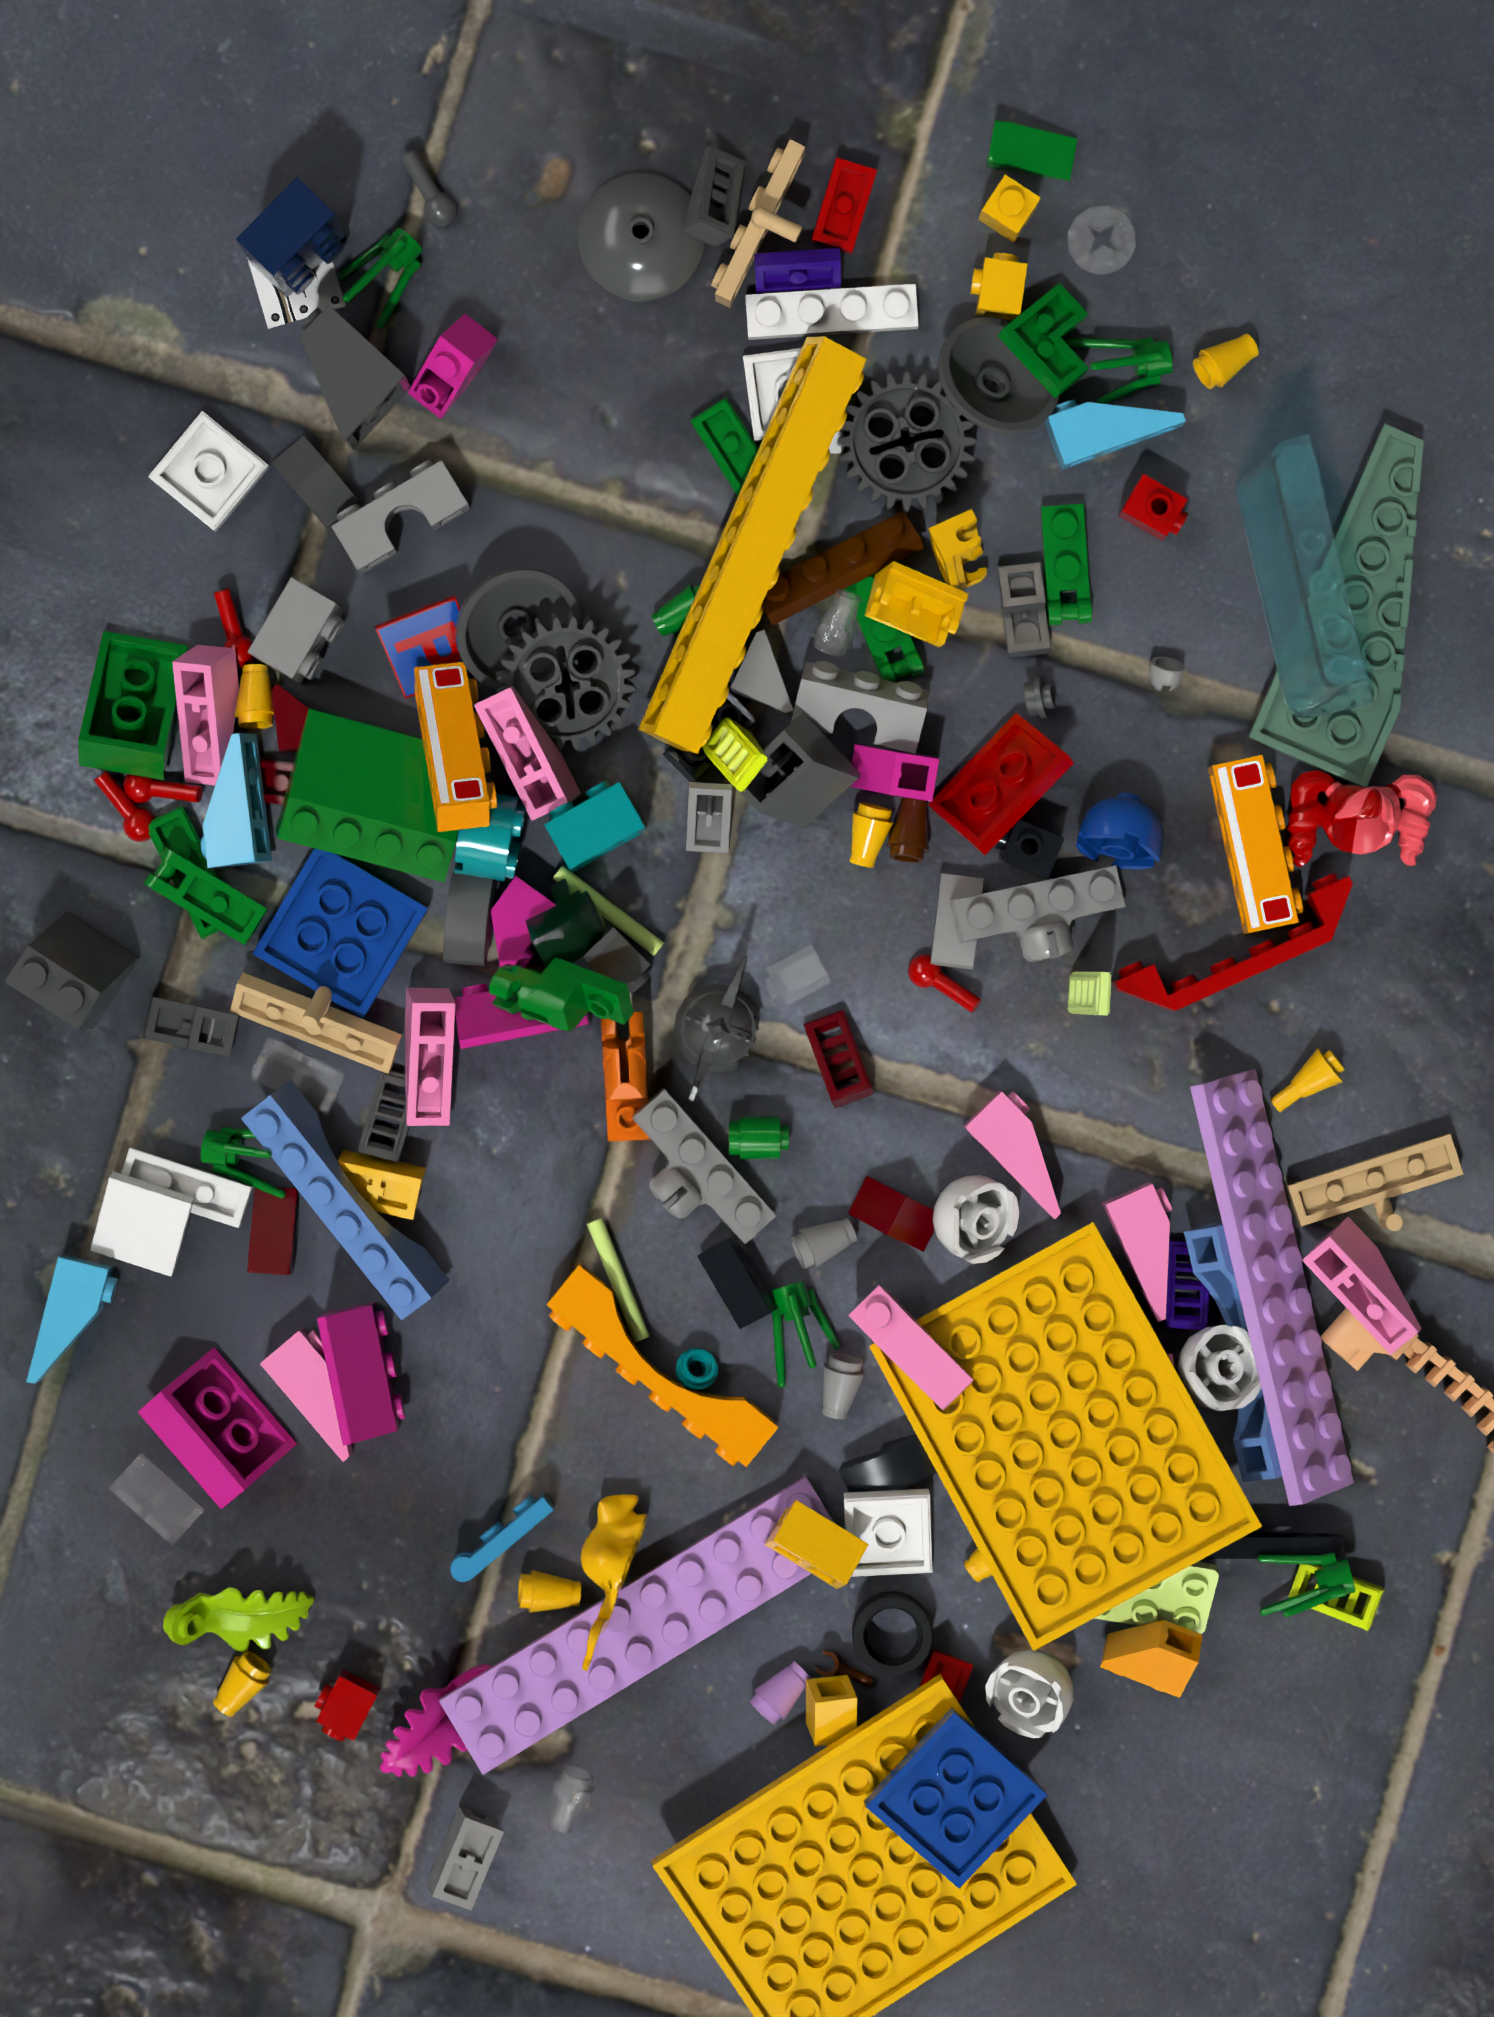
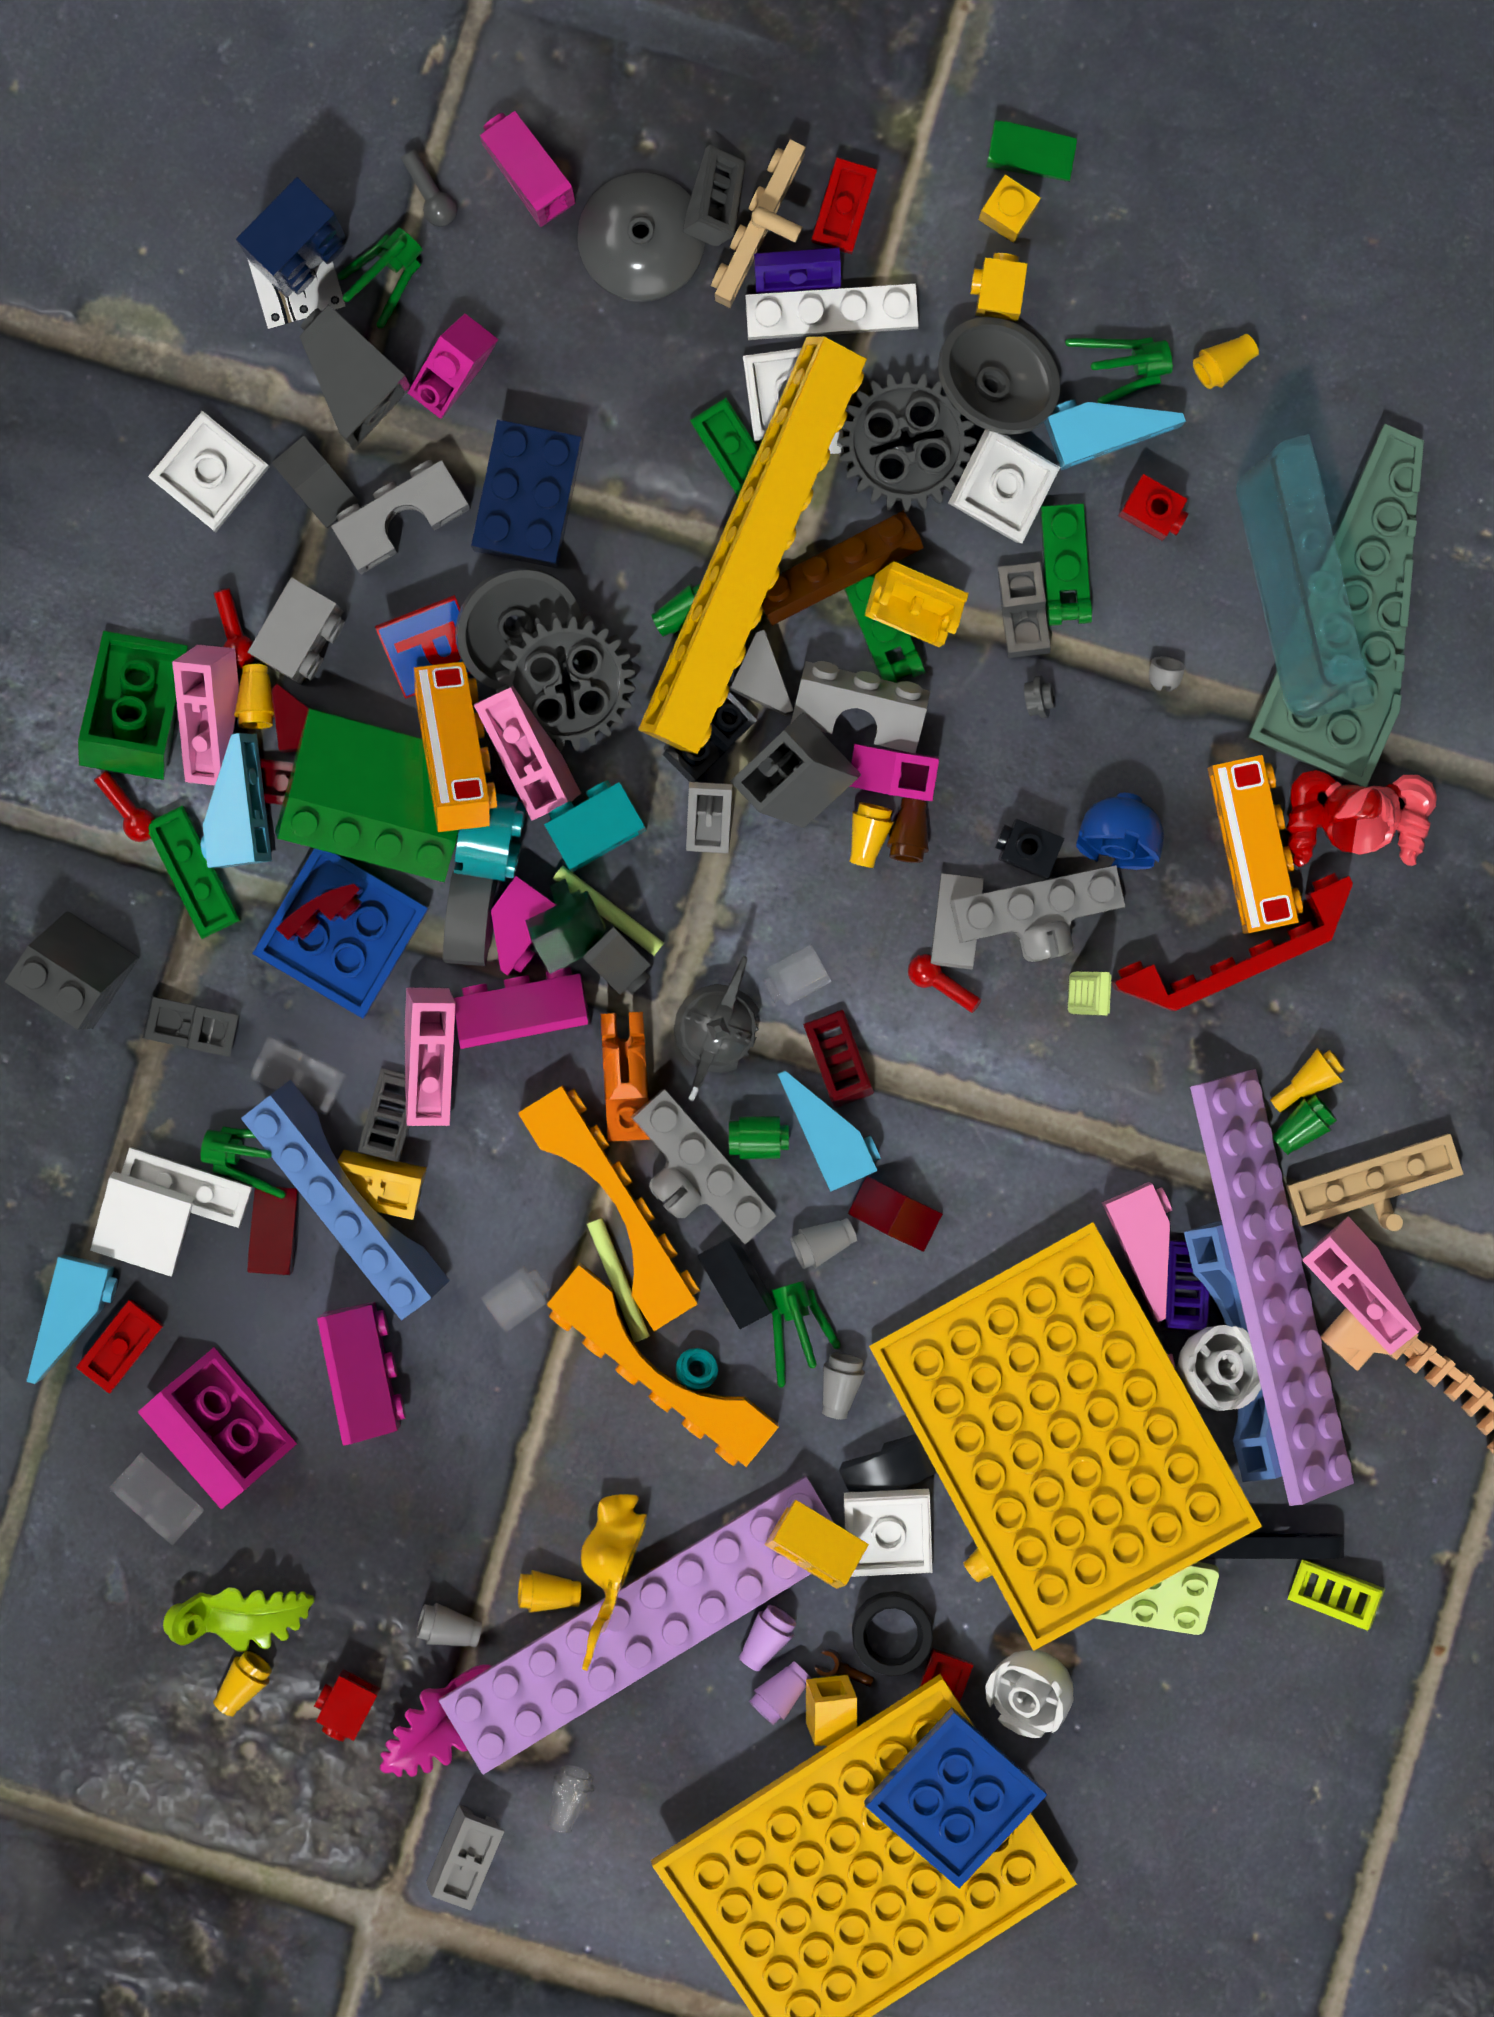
(120, 1346): none -> red plate
(143, 789): red bar -> none
(207, 897): green plate -> none
(303, 1376): bright pink slope -> none
(316, 1022): tan plate -> none
(334, 903): none -> dark red slope
(447, 1627): none -> light grey cone
(500, 1538): dark azure plate -> none
(517, 1297): none -> clear brick
(527, 167): none -> dark pink slope
(527, 493): none -> dark blue brick
(560, 994): green plate -> none
(657, 1283): none -> light orange arch
(735, 753): neon yellow slope -> none
(767, 1637): none -> lavender cone
(834, 1142): none -> medium azure slope
(837, 626): clear cone -> none
(911, 1347): bright pink slope -> none
(954, 545): yellow hinge -> none
(975, 1217): white cylinder -> none
(1000, 783): red plate -> none
(1004, 485): none -> white tile
(1013, 1143): bright pink slope -> none
(1038, 341): green plate -> none
(1102, 259): clear gear -> none
(1154, 1655): light orange slope -> none
(1305, 1124): none -> green cone
(1332, 1580): green plant -> none

